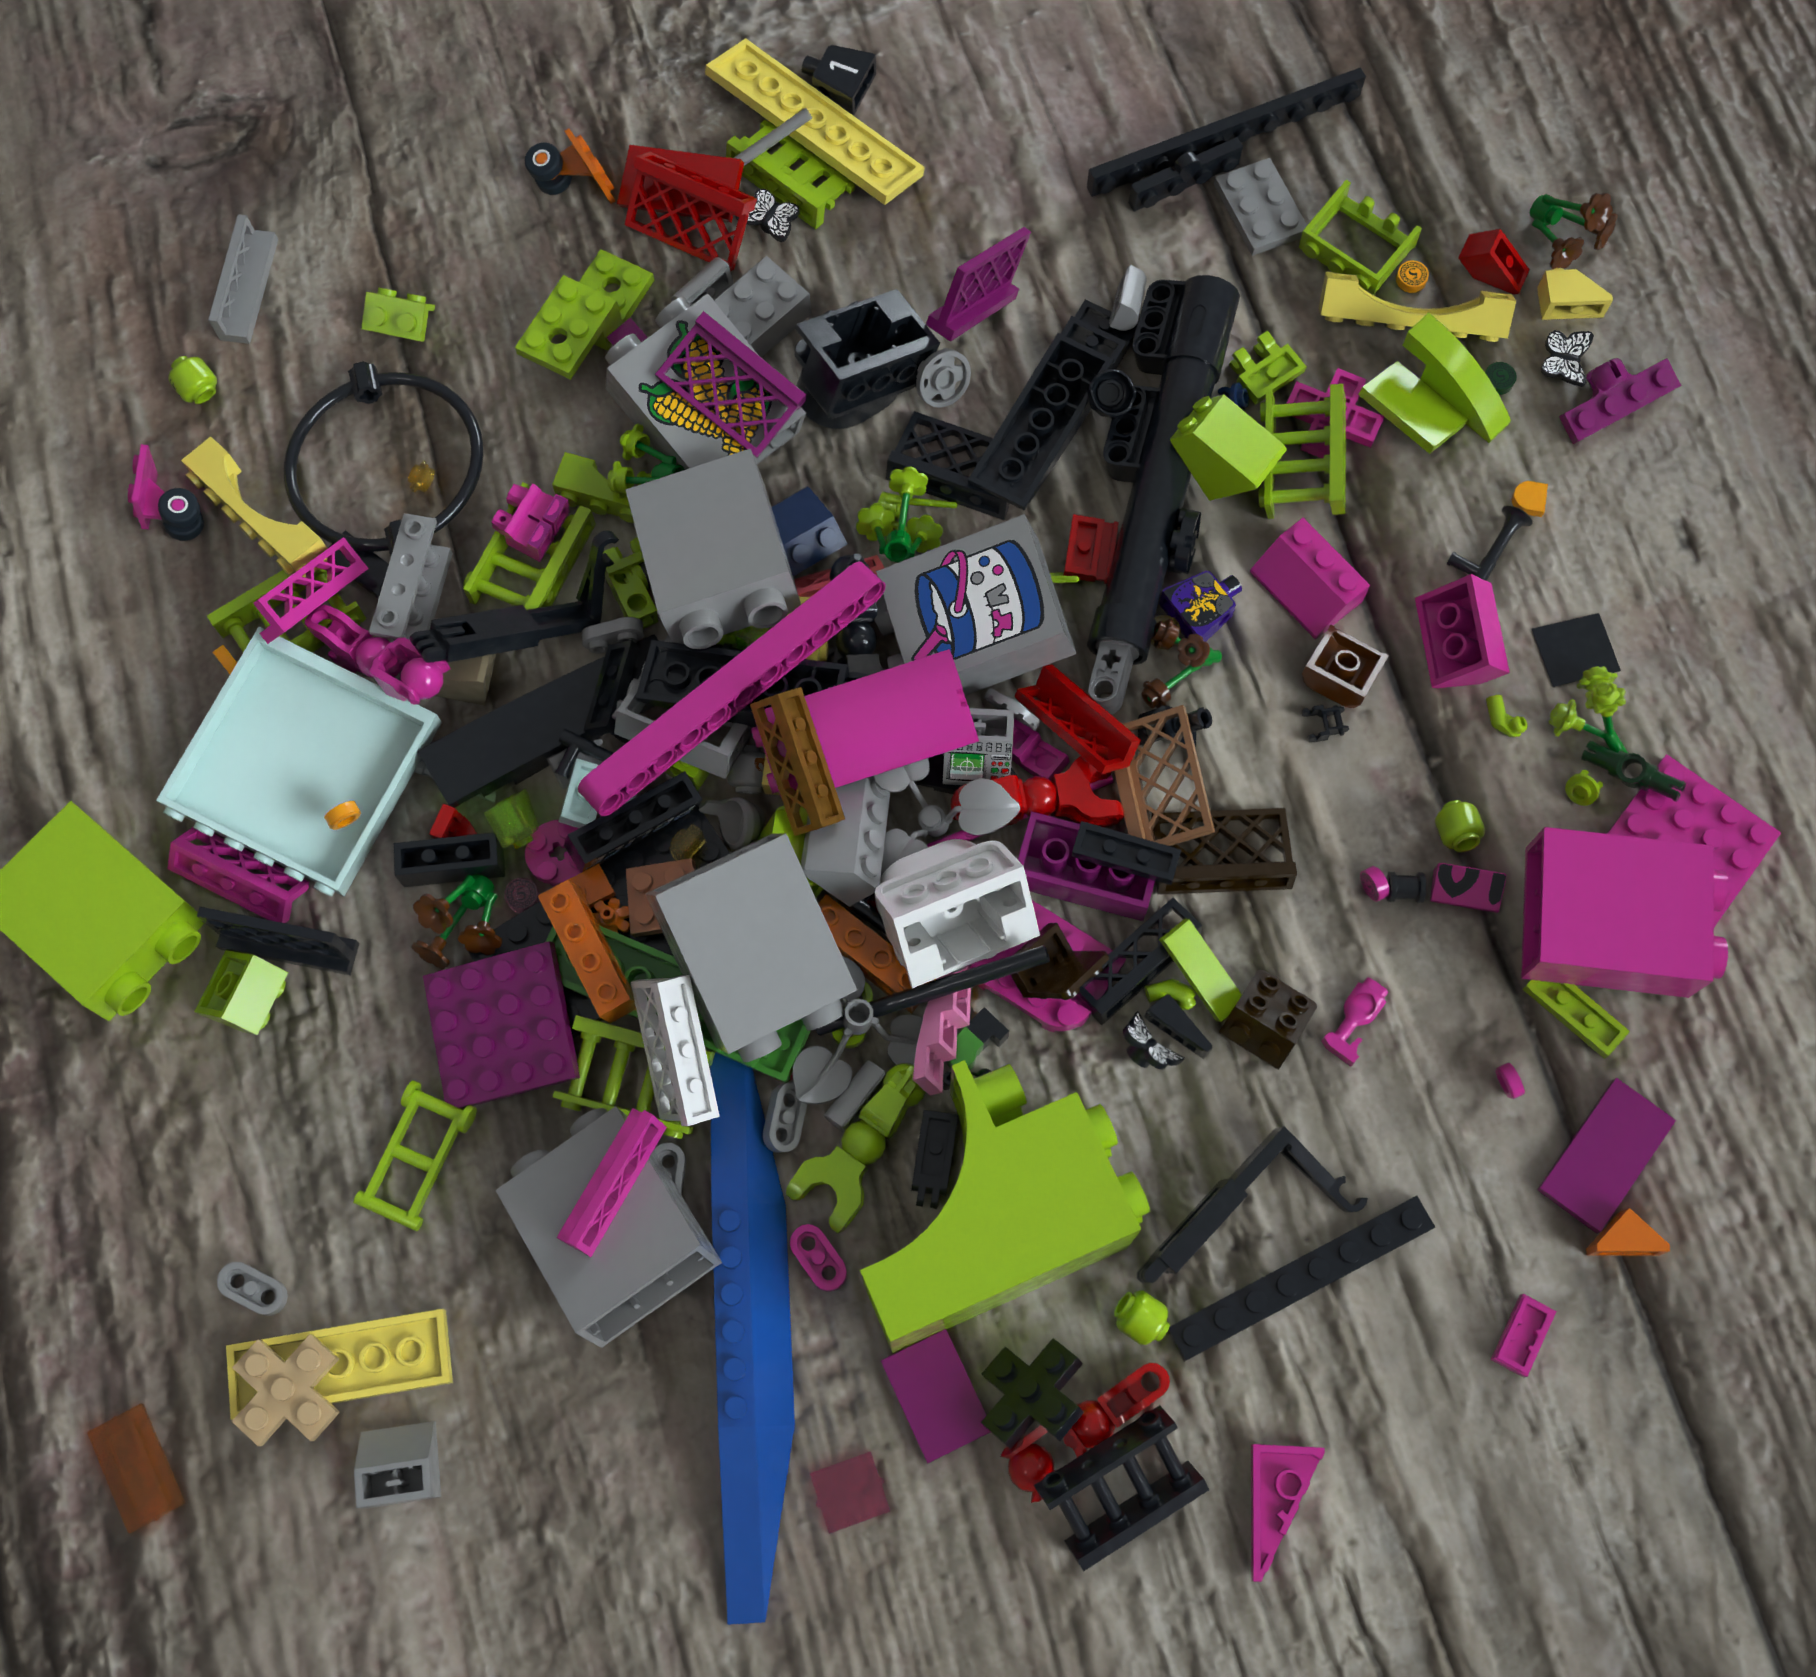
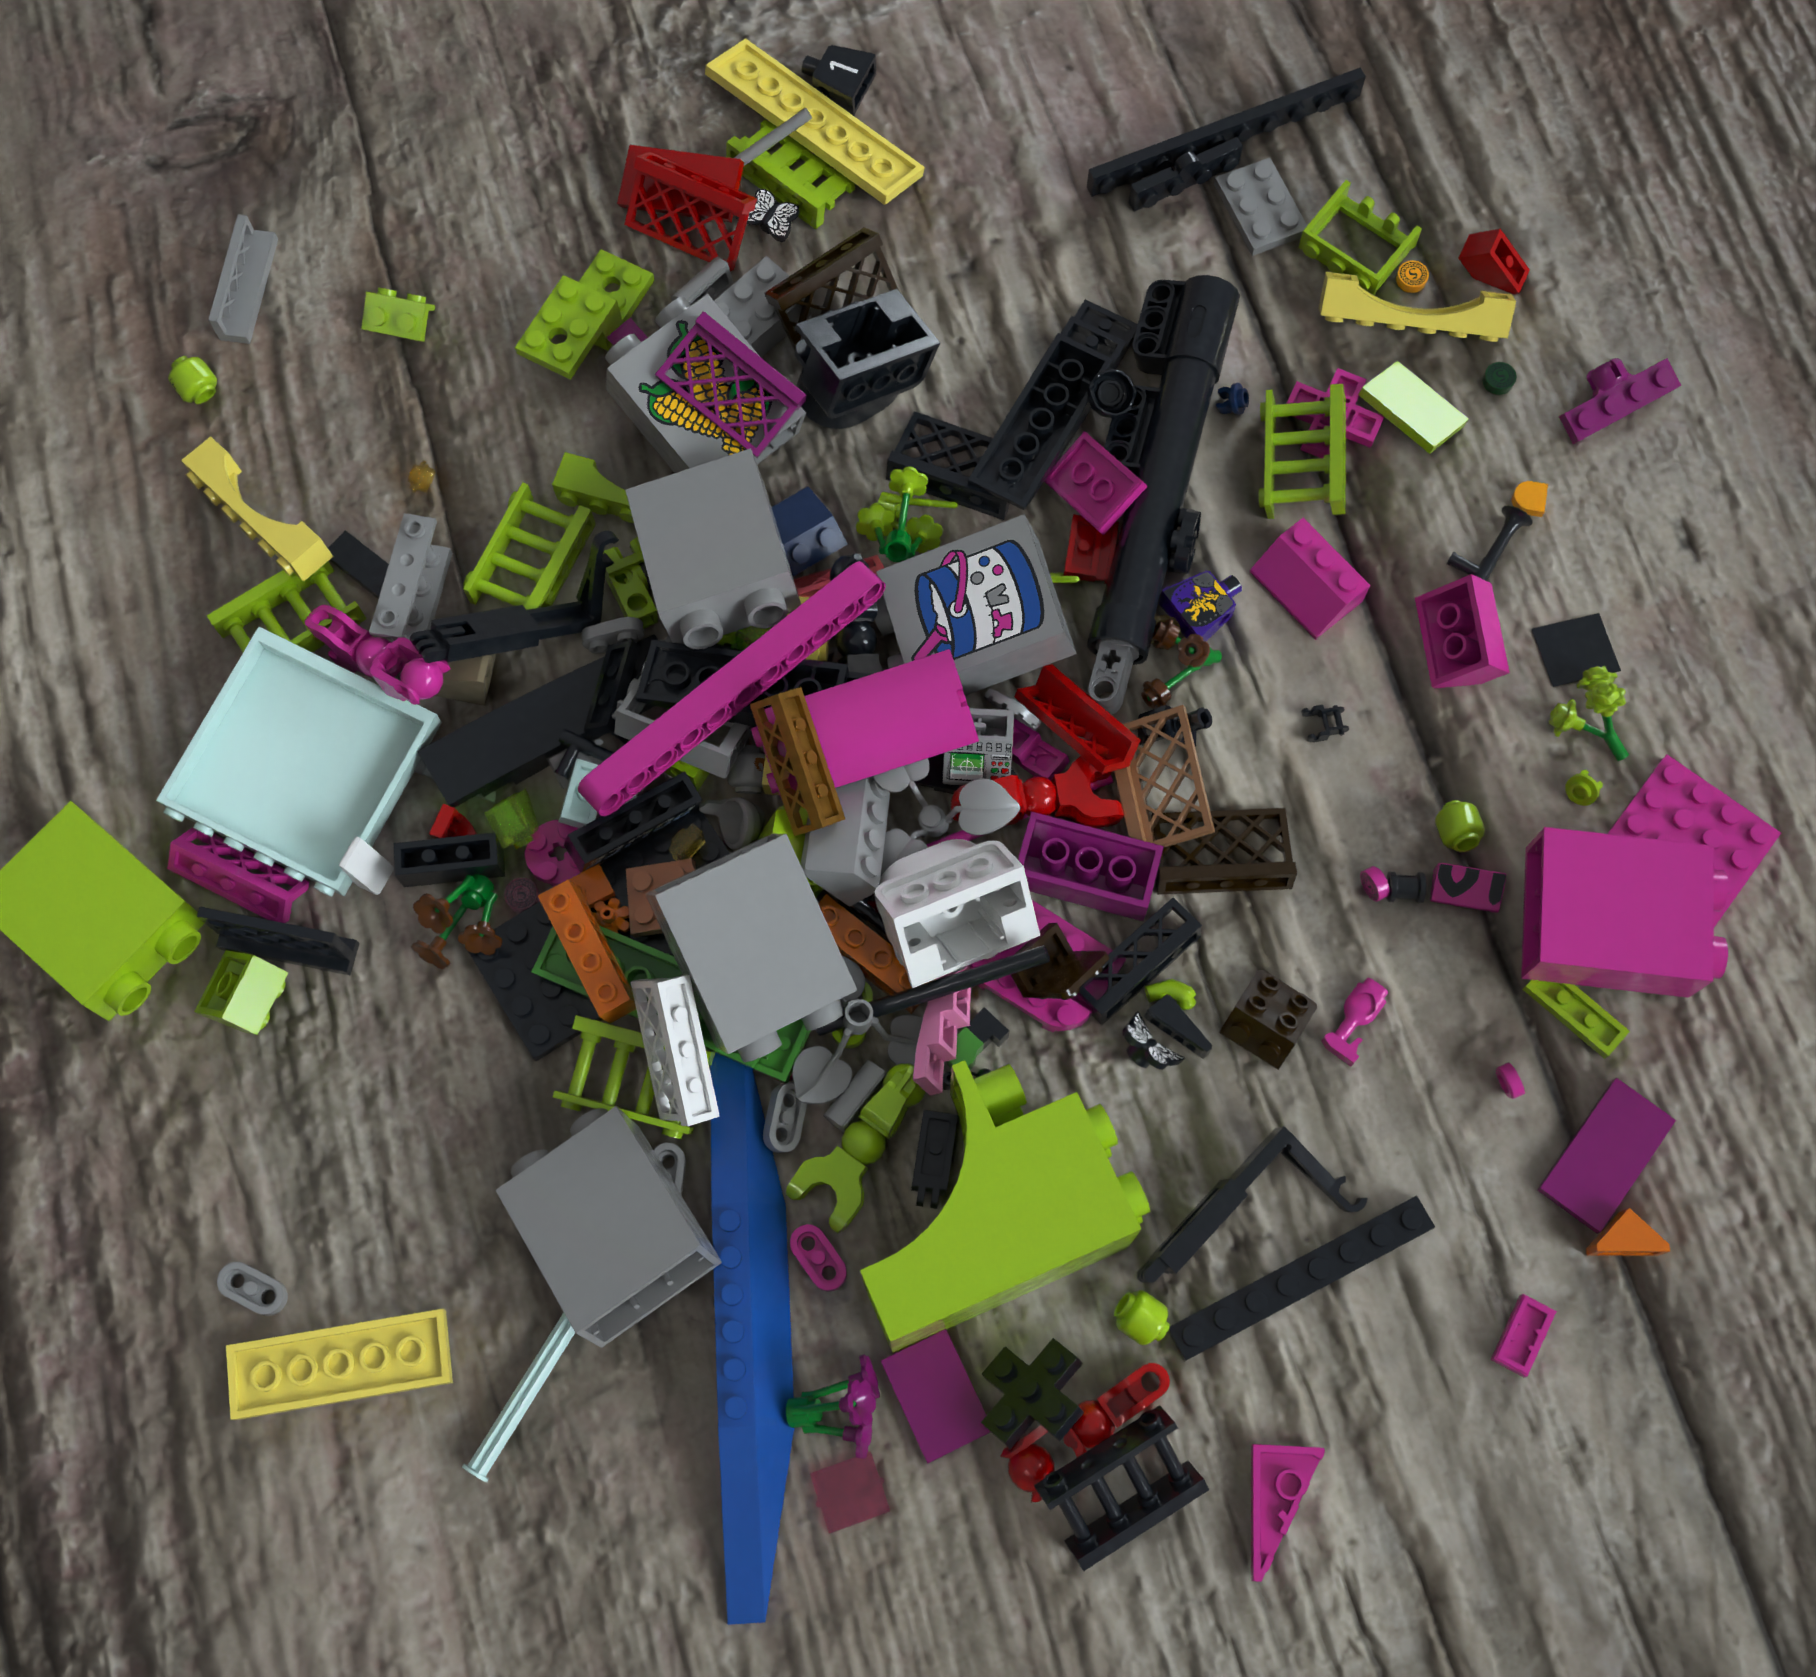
(136, 1468): clear orange piece -> none
(175, 507): plate -> none
(225, 658): light orange tile -> none
(285, 1390): tan plate -> none
(313, 599): dark pink fence -> none
(342, 815): light orange tile -> none
(366, 387): black piece -> none
(366, 866): none -> white slope
(397, 1466): light grey slope -> none
(411, 1100): lime piece -> none
(501, 1026): magenta plate -> none
(520, 1399): none -> light aqua axle
(534, 521): dark pink hips -> none
(555, 169): plate -> none
(612, 1181): dark pink fence -> none
(636, 445): lime plant -> none
(828, 268): none -> dark brown fence
(859, 1402): none -> plant
(942, 377): light grey wheel -> none
(980, 287): magenta fence -> none
(1094, 483): none -> dark pink tile
(1126, 853): black plate -> none
(1128, 299): light grey brick -> none
(1201, 969): lime tile -> none
(1225, 448): lime slope -> none
(1273, 372): lime plate -> none
(1343, 668): reddish brown slope -> none
(1457, 377): lime slope -> none
(1501, 720): lime arm -> none
(1566, 355): black animal -> none
(1571, 296): light yellow slope -> none
(1596, 219): reddish brown plant -> none
(1648, 779): dark green pin -> none

